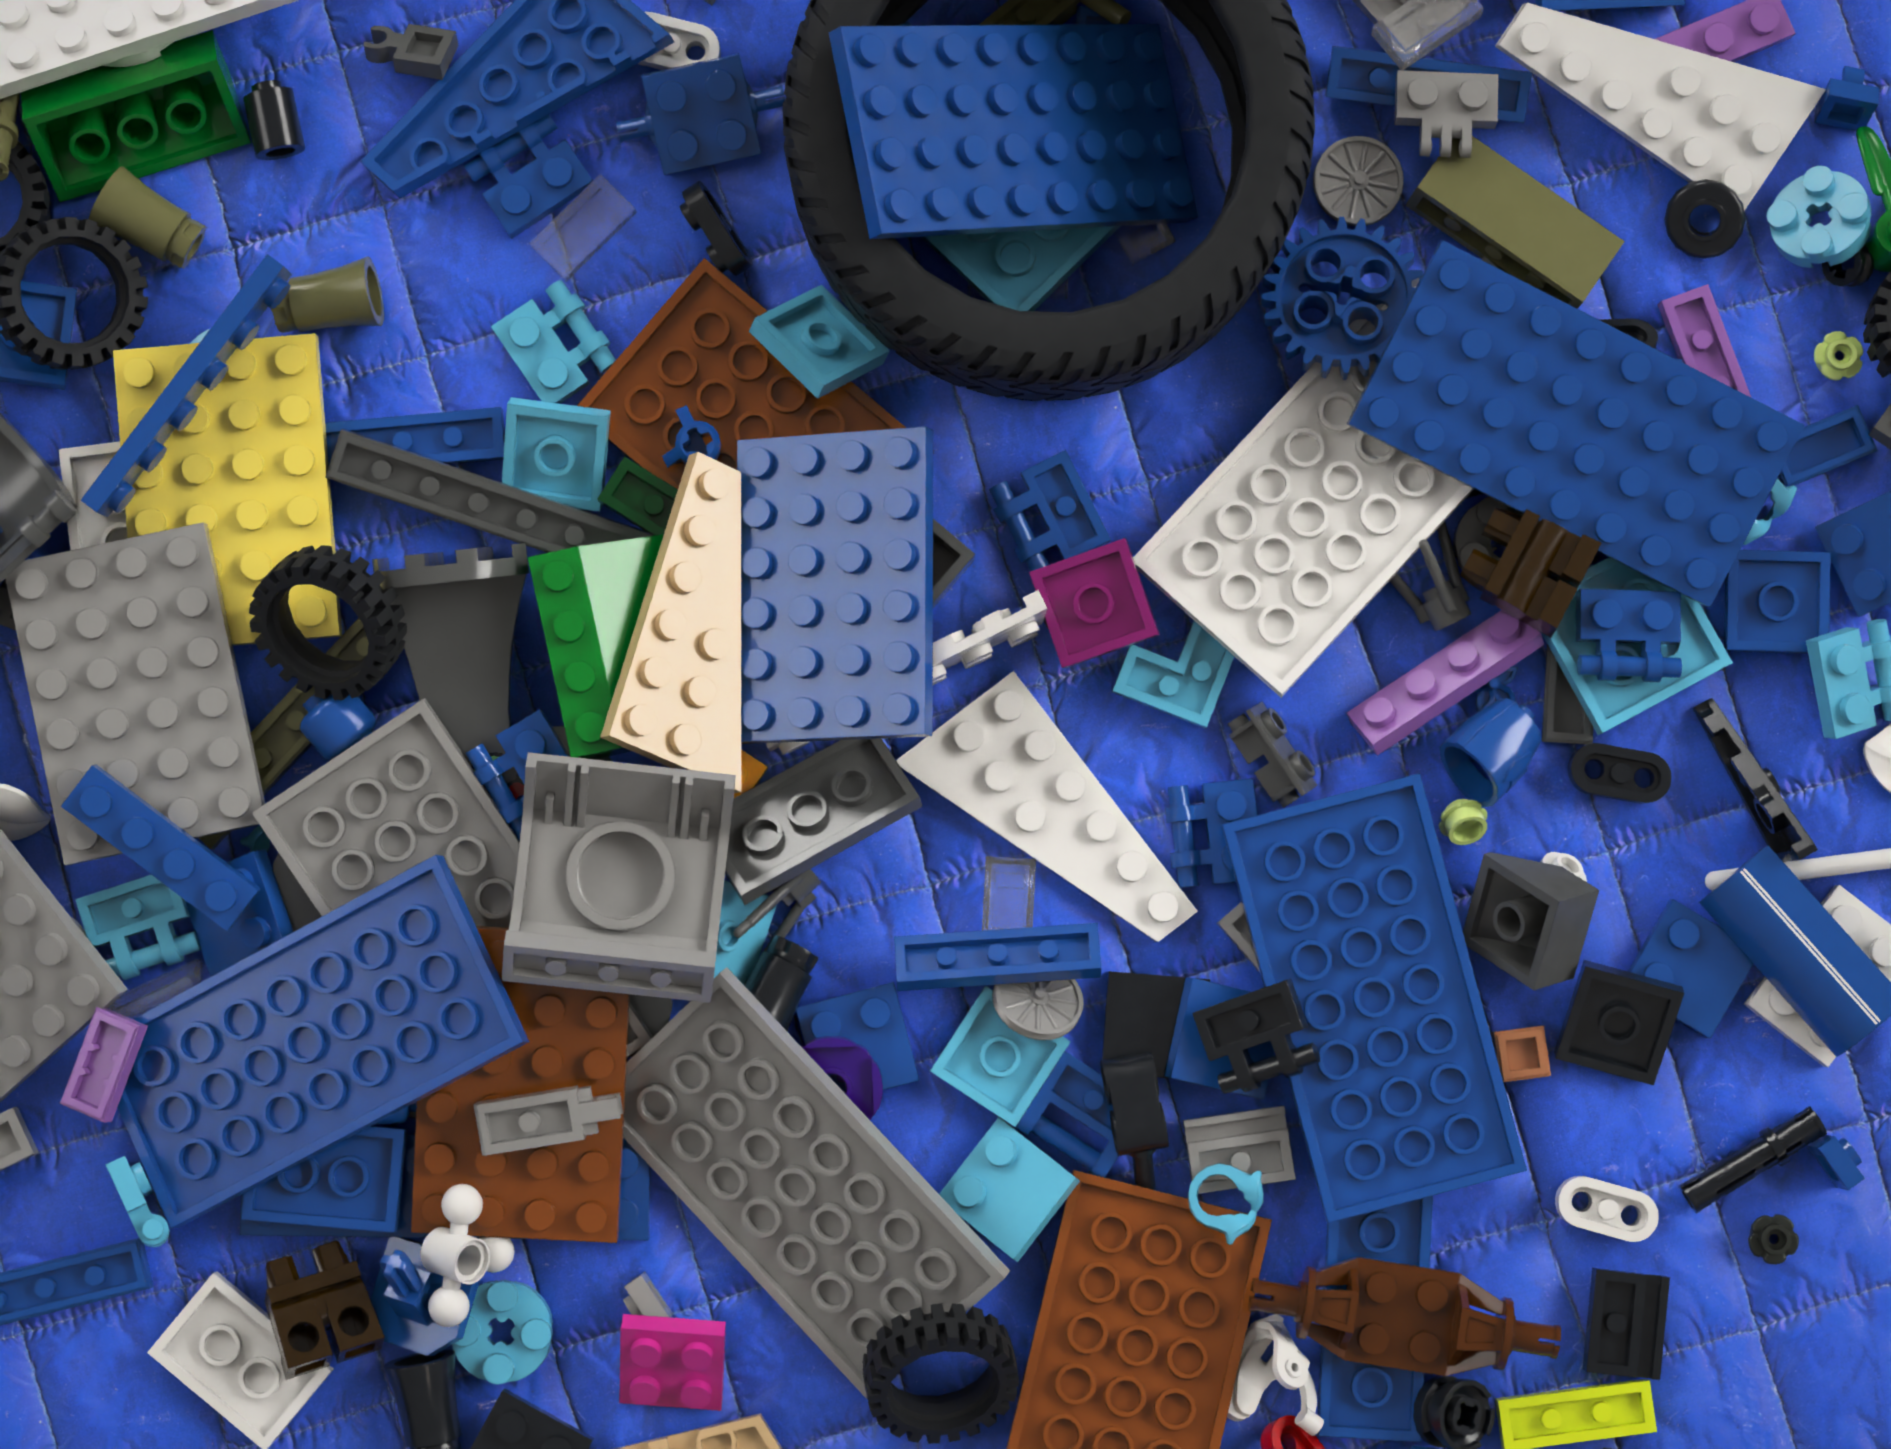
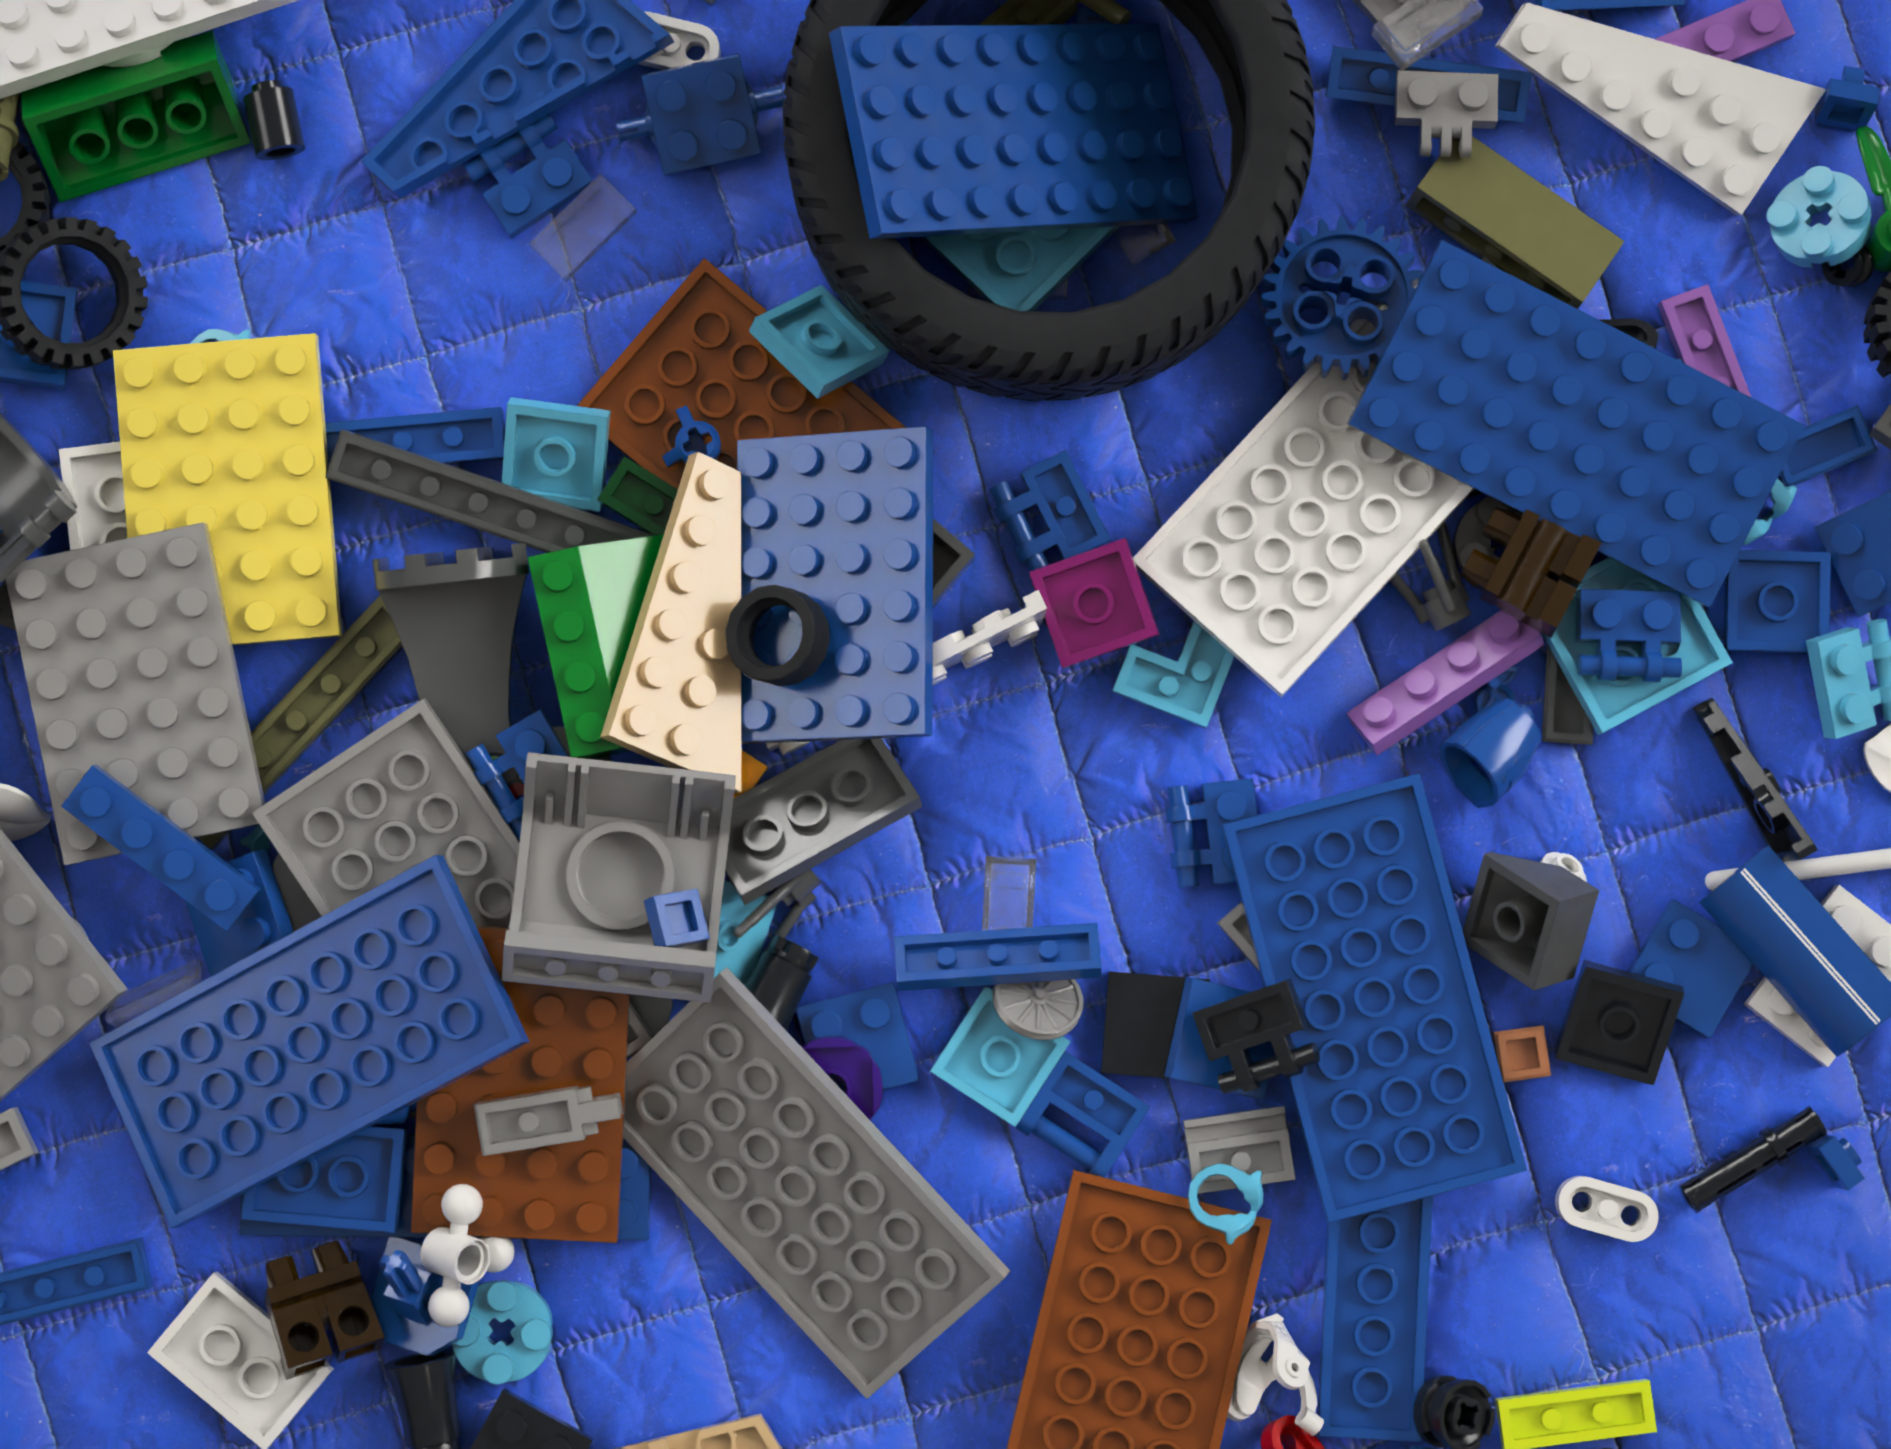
(103, 1064): medium lavender plate -> none
(132, 1188): medium azure plate -> none
(133, 909): medium azure plate -> none
(147, 219): olive plant -> none
(176, 405): blue plate -> none
(332, 299): olive plant -> none
(336, 724): blue head -> none
(354, 587): black tyre -> none
(417, 52): dark grey plate -> none
(542, 355): medium azure plate -> none
(645, 1298): light grey plate -> none
(672, 1362): dark pink plate -> none
(676, 919): none -> plate
(704, 212): black plate -> none
(742, 628): none -> black tyre
(930, 1335): black tyre -> none
(1008, 1189): medium azure plate -> none
(1030, 786): white wing -> none
(1137, 1114): black beam -> none
(1267, 737): dark grey hinge -> none
(1358, 180): light grey wheel -> none
(1404, 1317): reddish brown plate -> none
(1464, 821): yellowish green plate -> none
(1617, 773): black plate -> none
(1626, 1323): black plate -> none
(1710, 243): black piece -> none
(1759, 1238): pearl dark grey plate -> none
(1825, 356): yellowish green plate -> none

